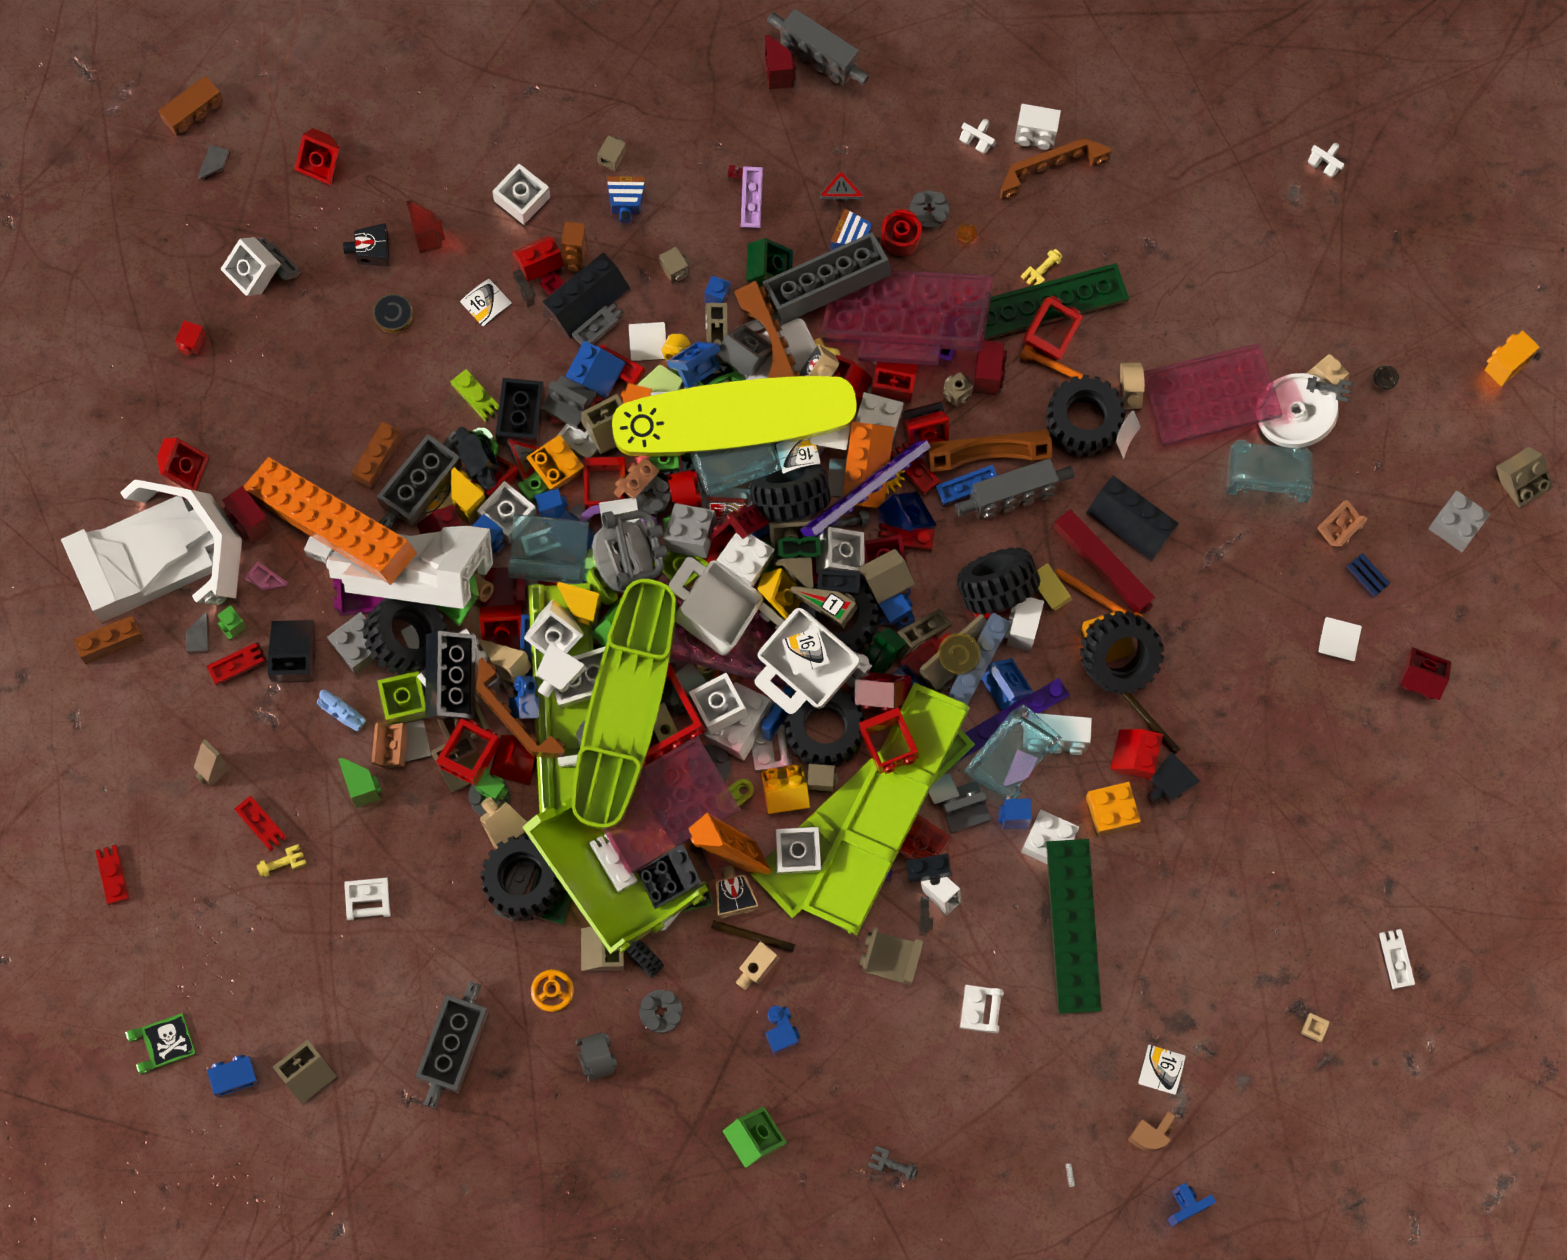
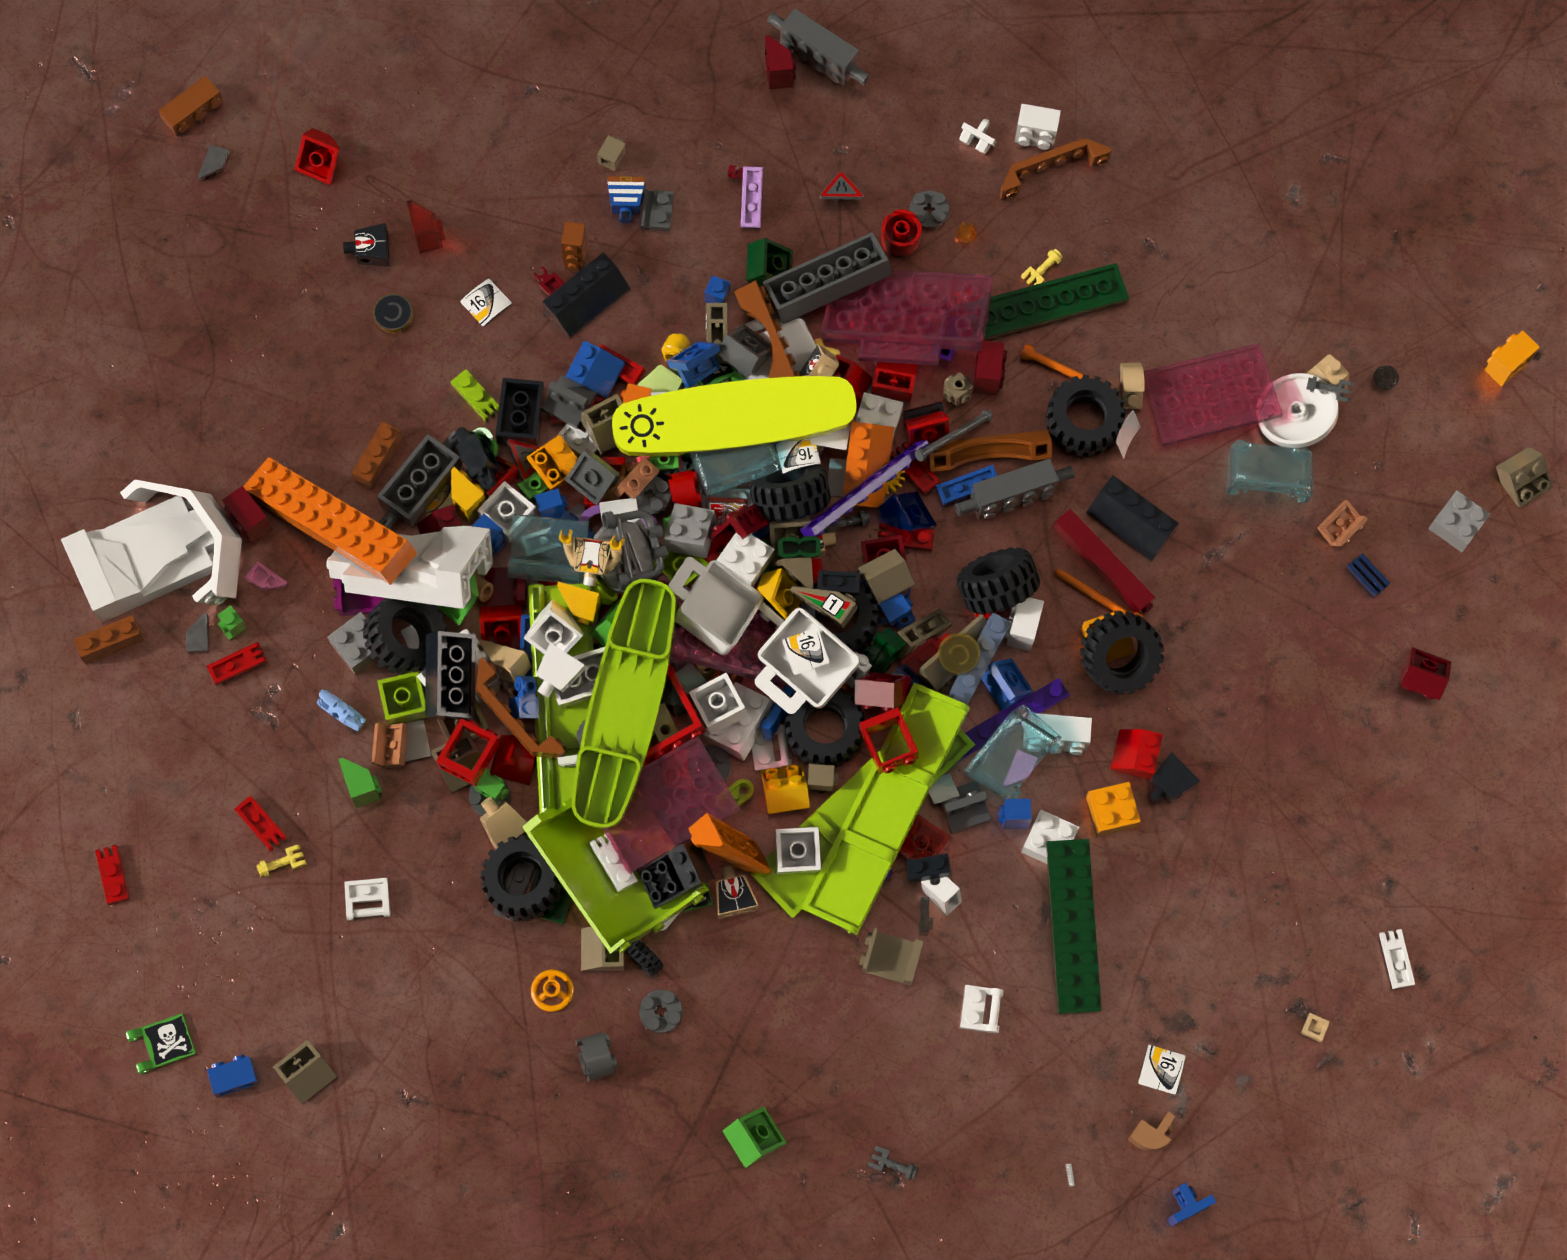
(181, 462): red slope -> none
(190, 338): red brick -> none
(209, 764): dark tan slope -> none
(250, 266): white brick -> none
(287, 269): dark grey hinge -> none
(291, 651): black slope -> none
(317, 550): white brick -> none
(452, 1044): dark grey brick -> none
(521, 194): white brick -> none
(527, 292): clear smoke plate -> none
(538, 258): red slope -> none
(591, 555): none -> torso
(592, 476): none -> dark grey bracket
(598, 325): dark grey hinge -> none
(647, 341): white sticker -> none
(657, 210): none -> dark grey plate
(674, 264): dark tan brick -> none
(753, 936): dark brown bar -> none
(760, 956): tan torso -> none
(784, 1035): blue brick -> none
(840, 550): white brick -> none
(849, 229): torso -> none
(985, 416): none -> dark grey bar
(1044, 346): red window -> none
(1052, 588): light yellow hinge -> none
(1151, 722): dark brown bar -> none
(1334, 164): white hips -> none
(1339, 639): white sticker -> none

